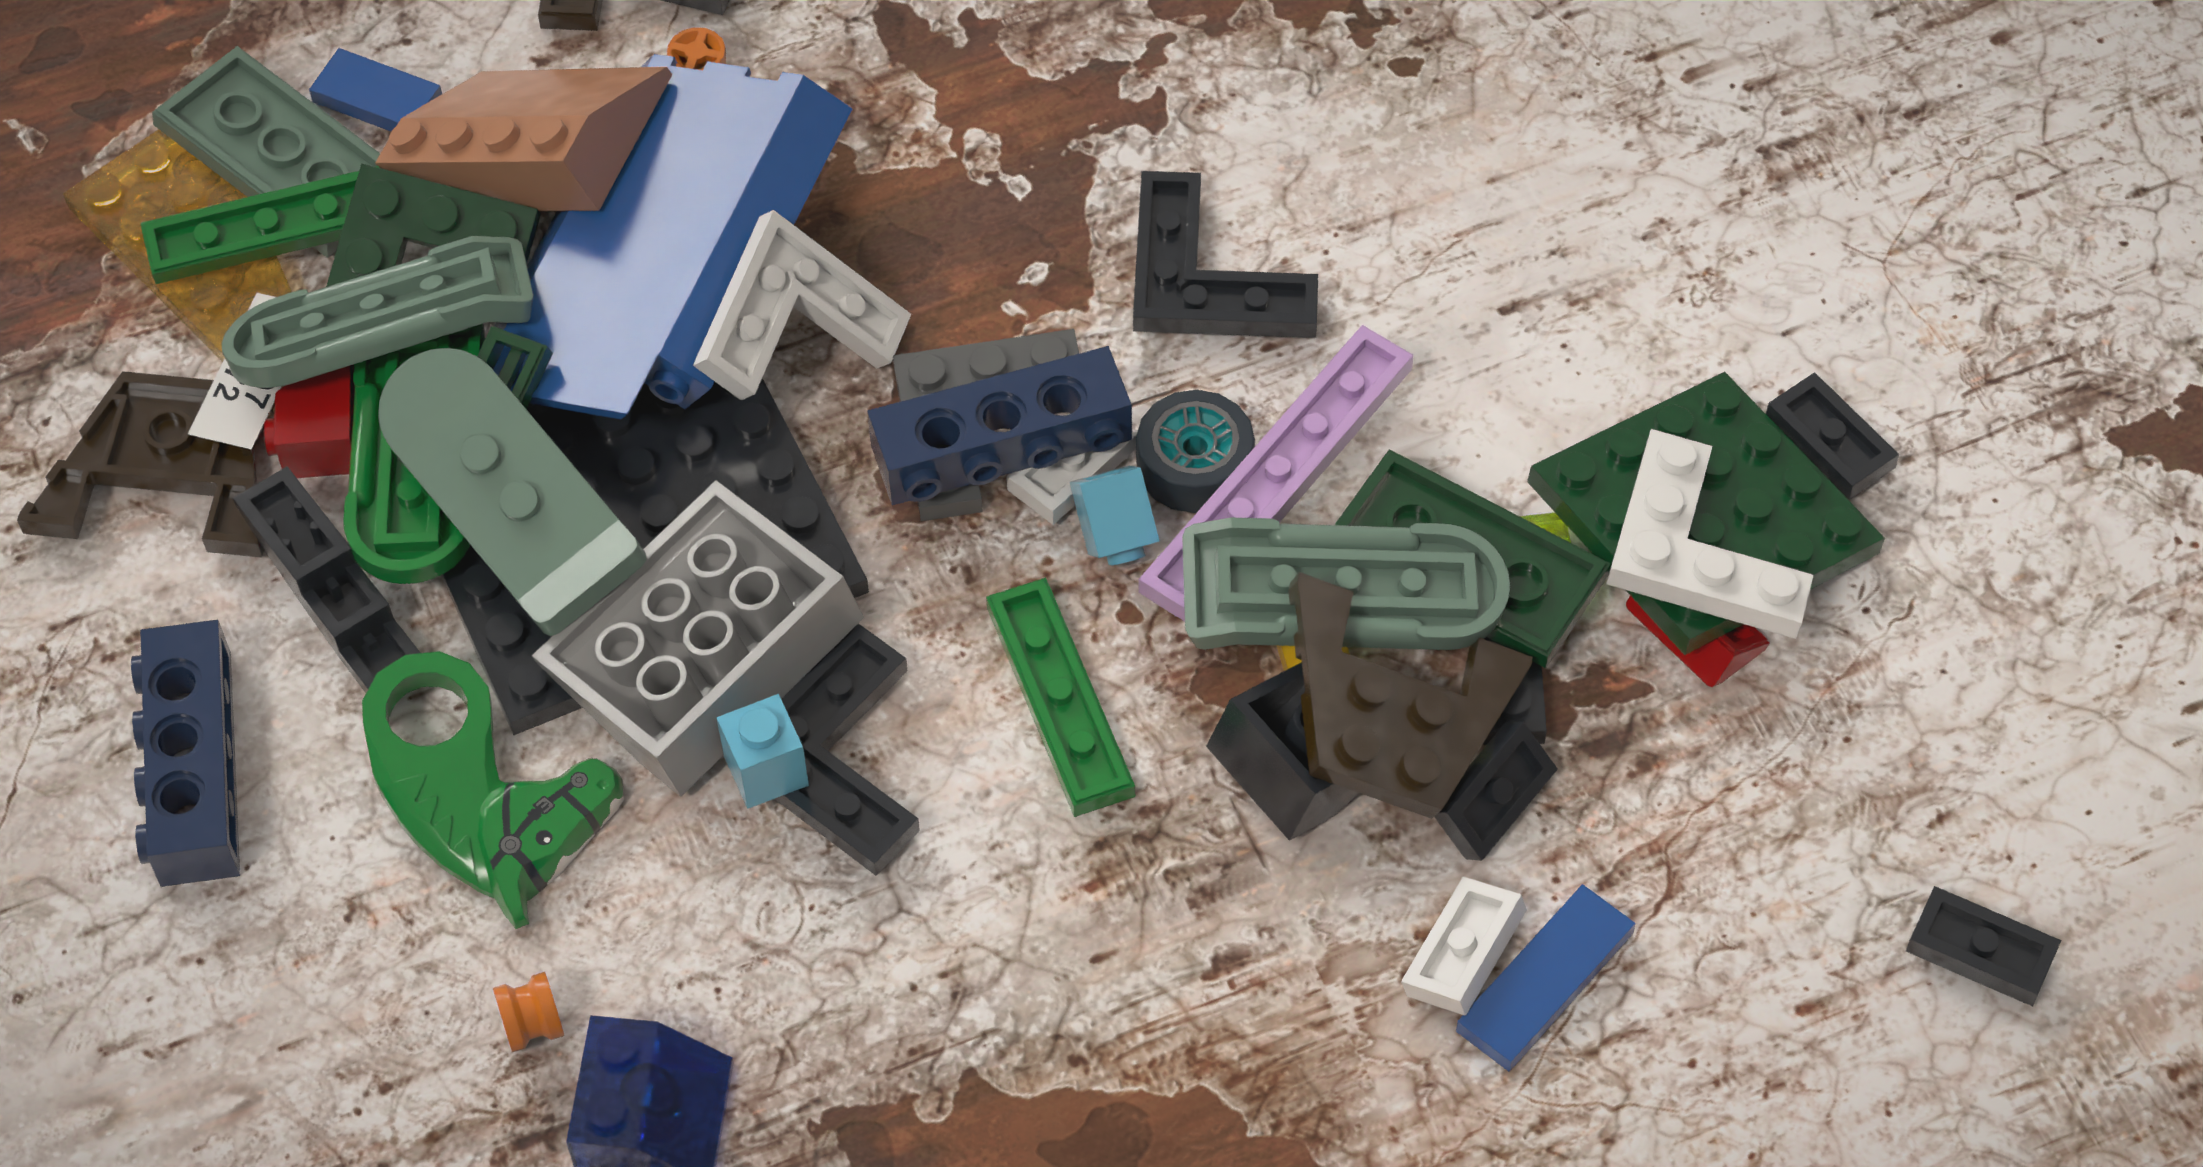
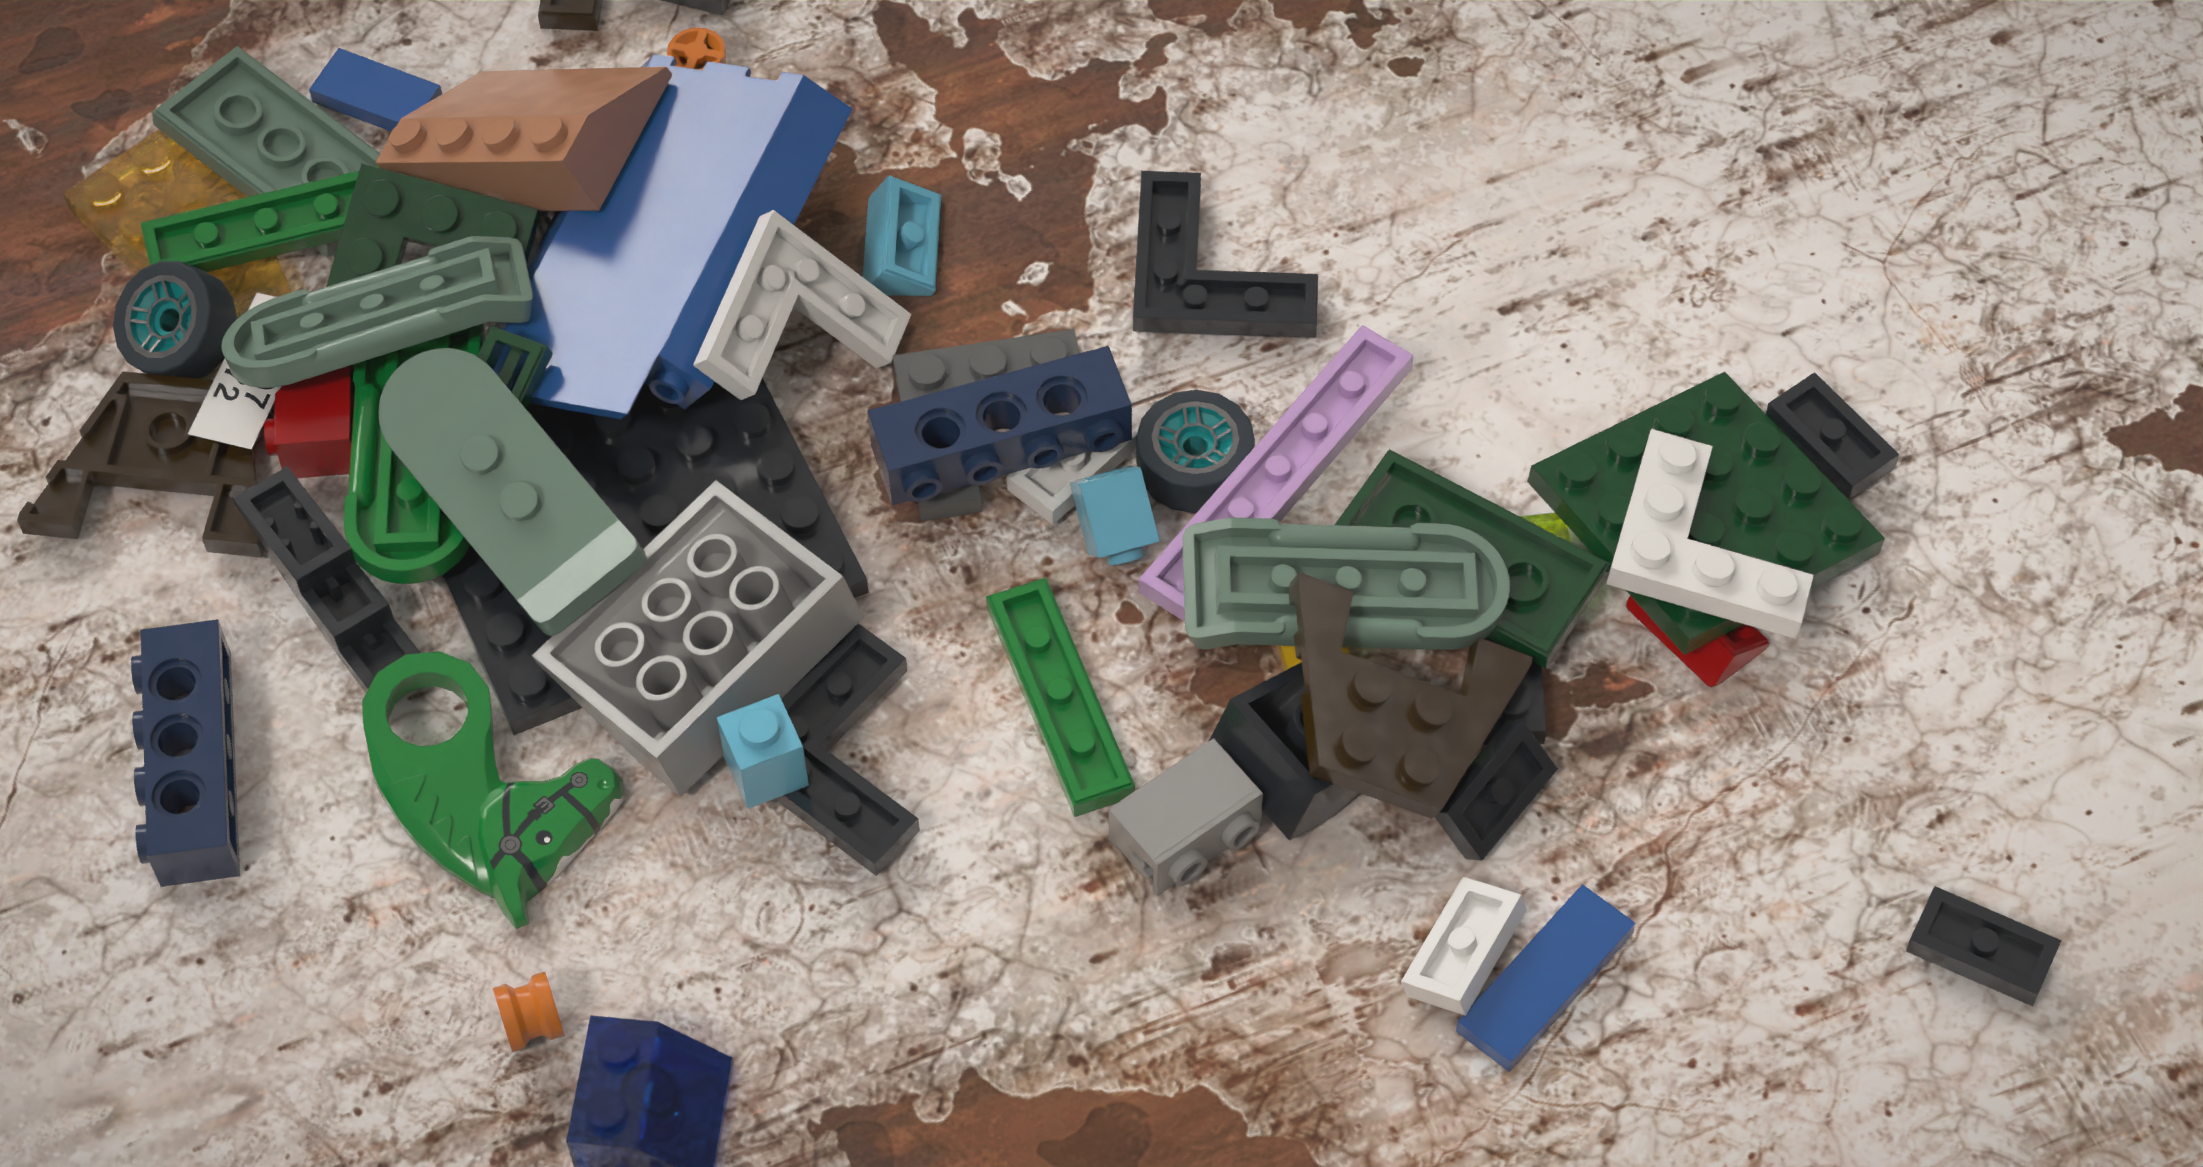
(173, 320): none -> wheel
(902, 239): none -> medium azure slope
(1186, 817): none -> light grey hinge

